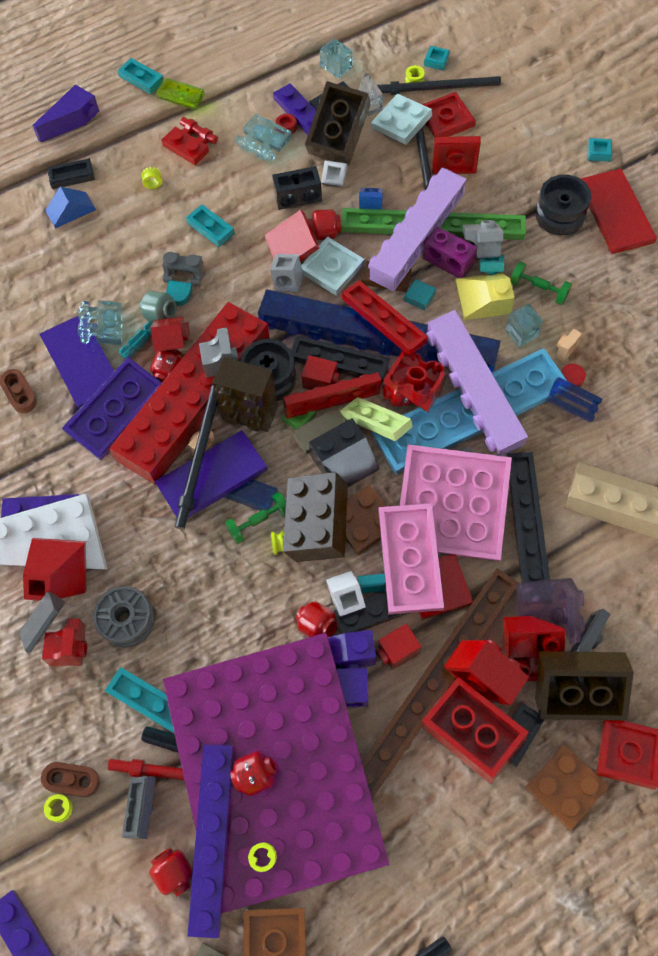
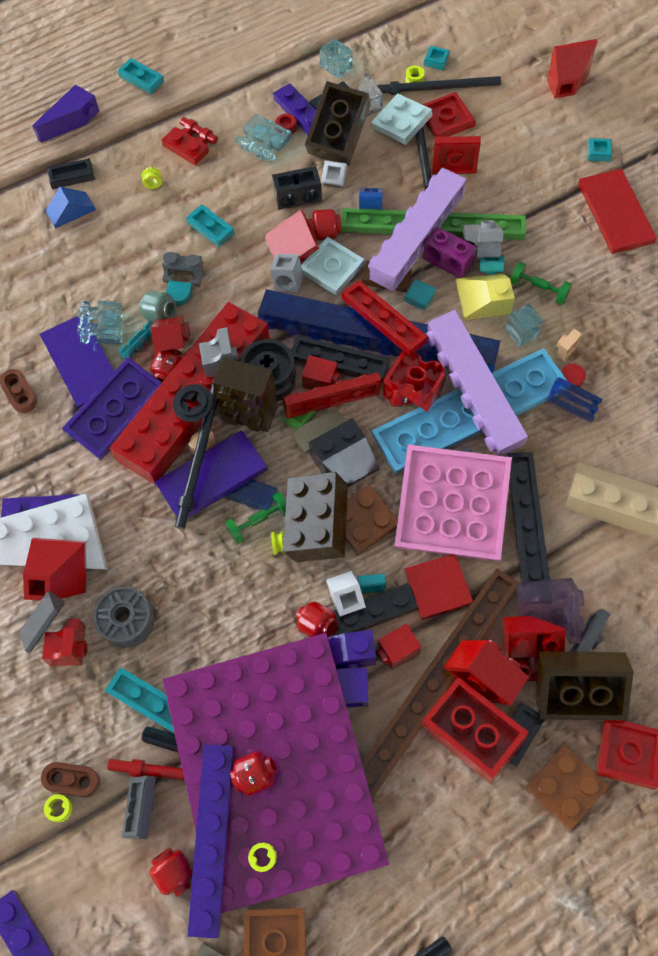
(180, 93): clear neon green plate -> none
(189, 394): none -> black gear
(377, 418): yellowish green plate -> none
(410, 559): bright pink plate -> none
(563, 204): black wheel -> none
(570, 67): none -> red slope

